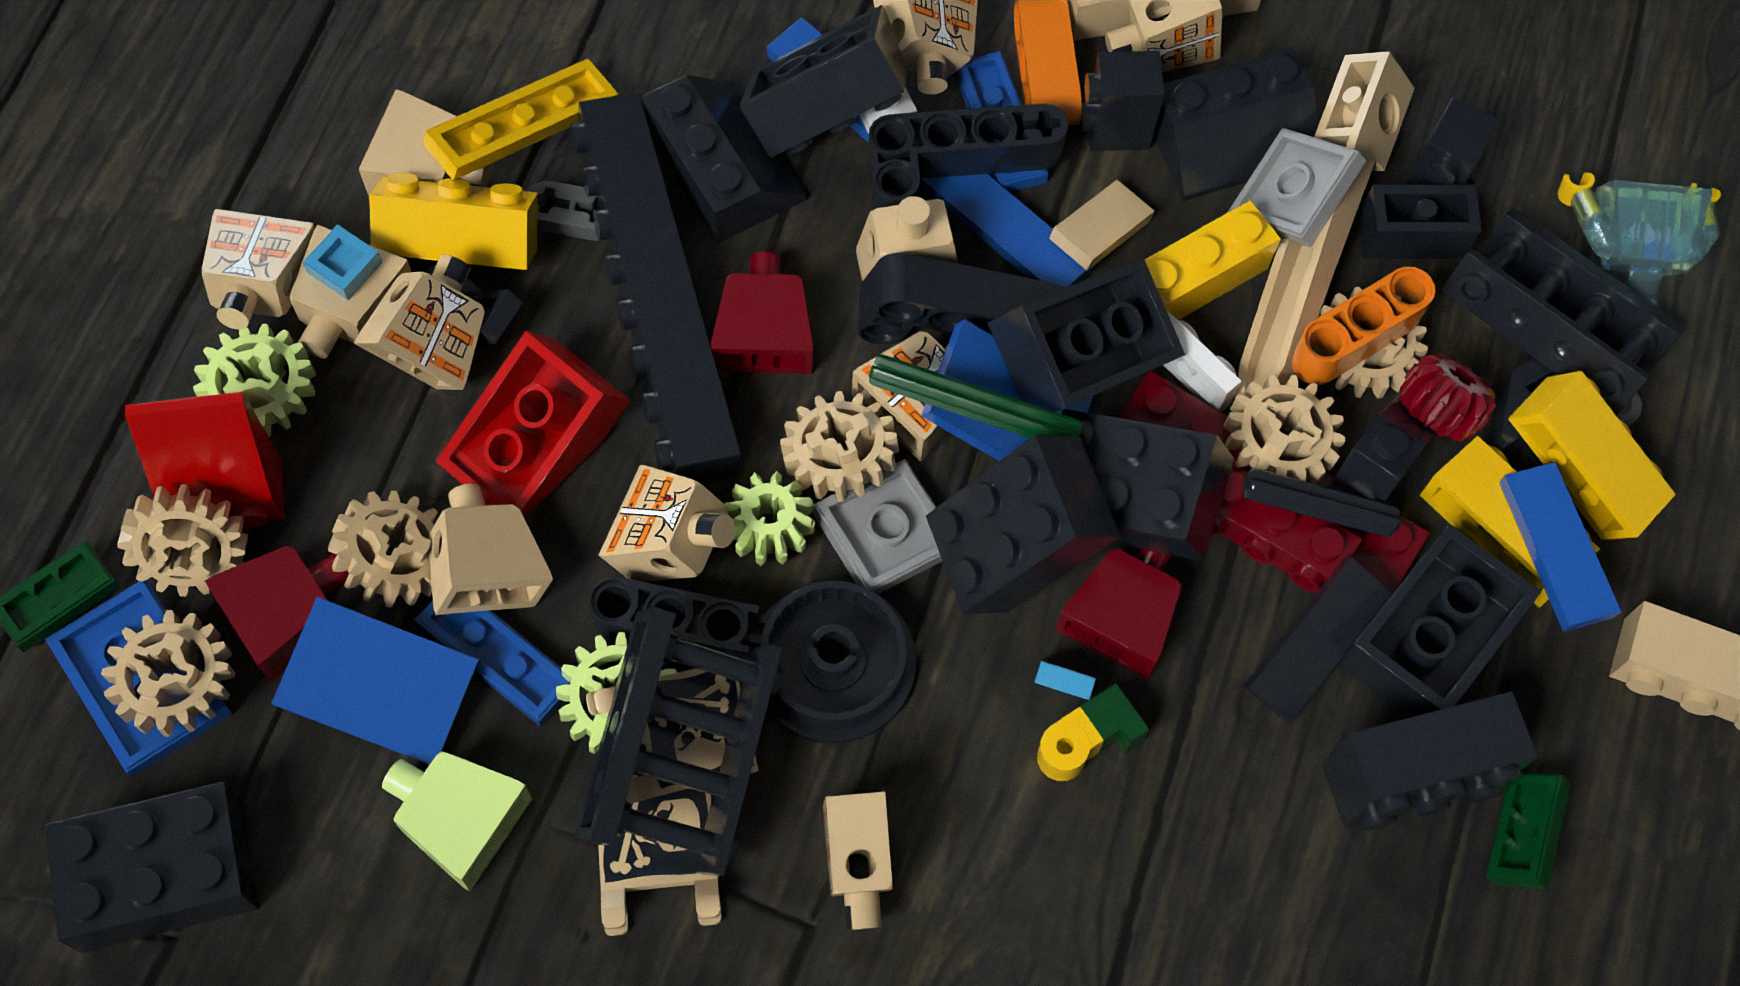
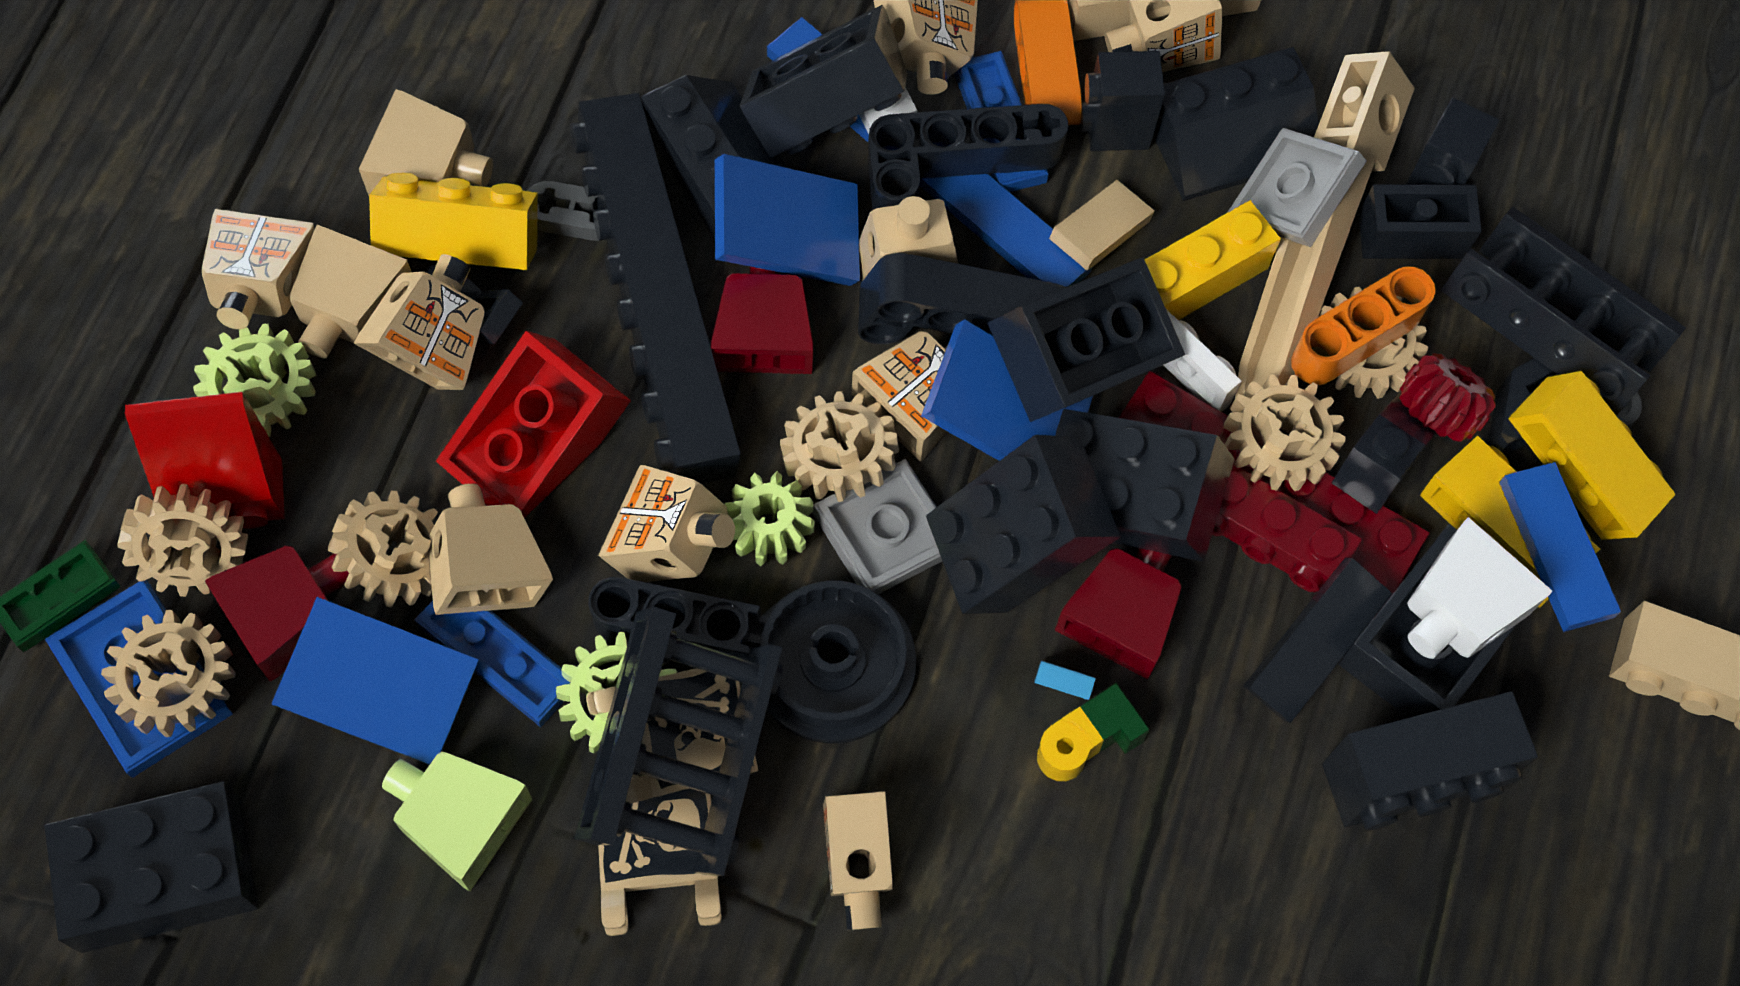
(342, 262): dark azure tile -> none
(515, 120): yellow plate -> none
(786, 220): none -> blue tile
(969, 400): dark green axle -> none
(1320, 502): black axle -> none
(1472, 595): none -> white torso
(1529, 831): dark green plate -> none
(1644, 227): clear light blue torso -> none

